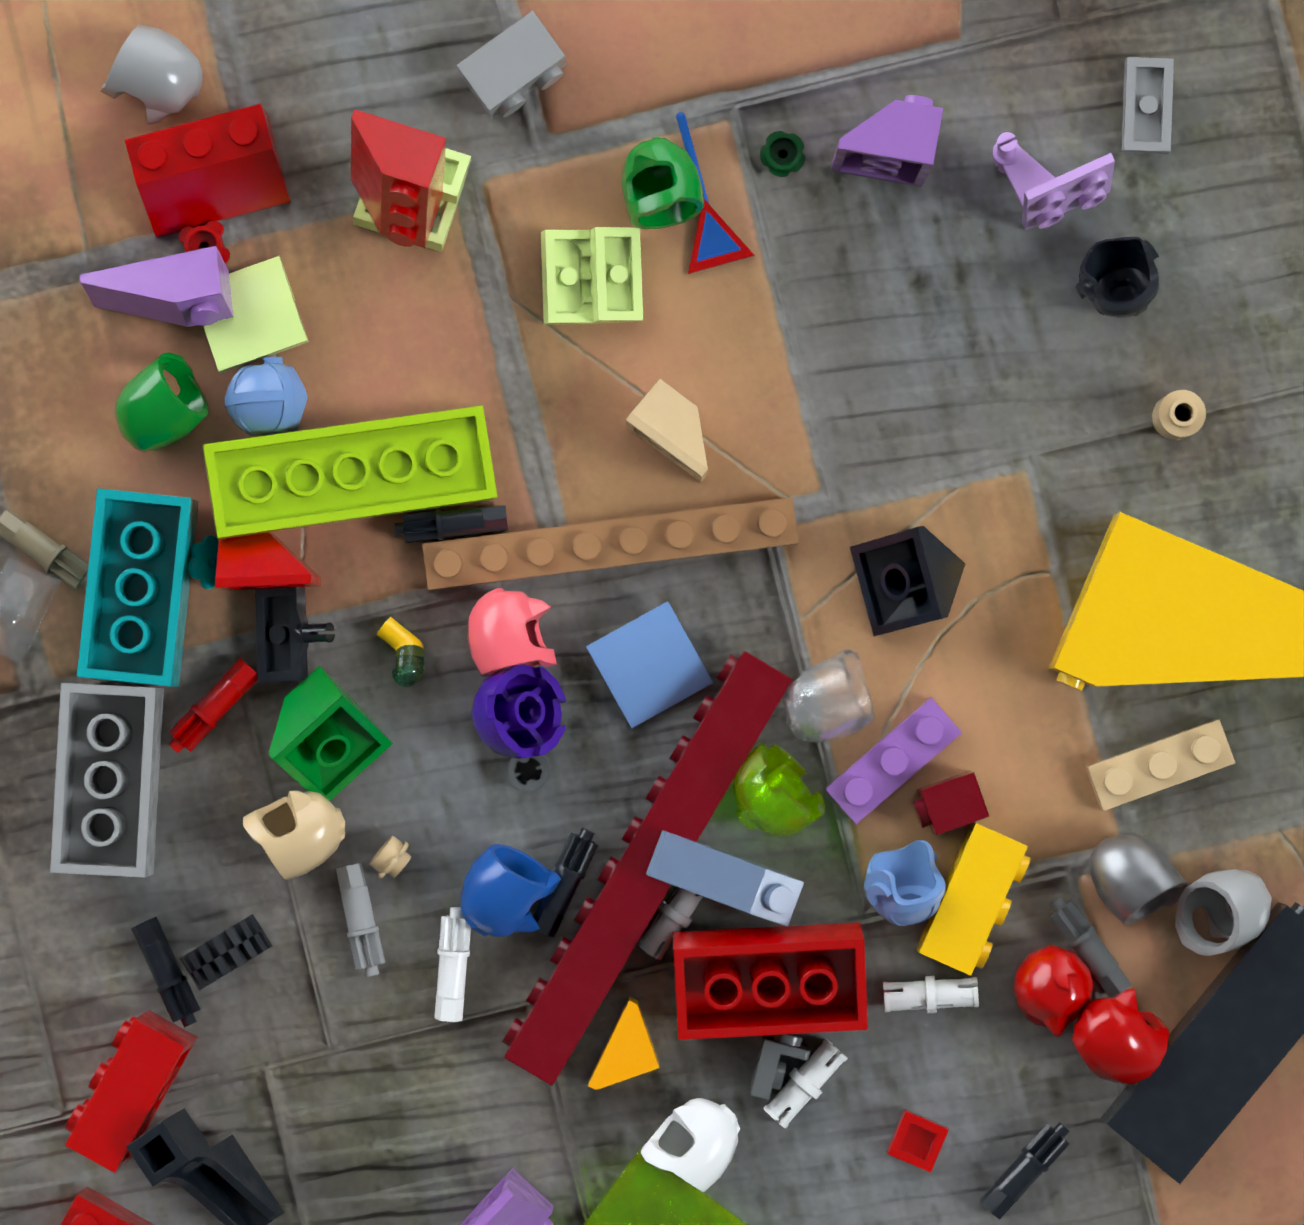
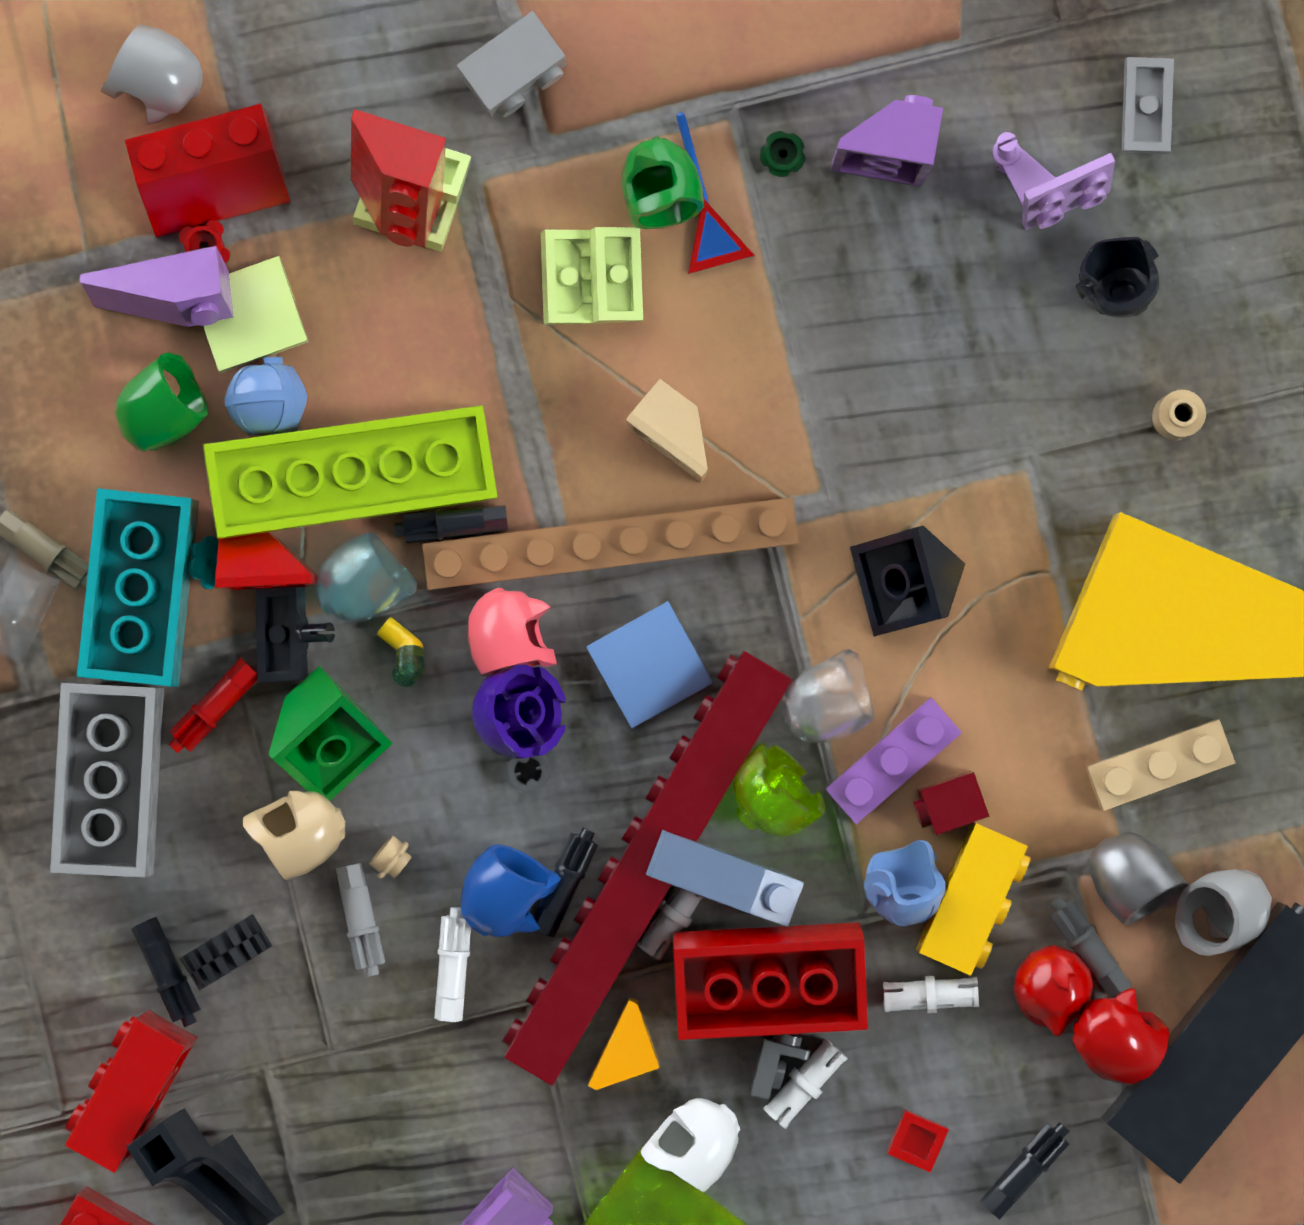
(362, 579): none -> clear light blue piece

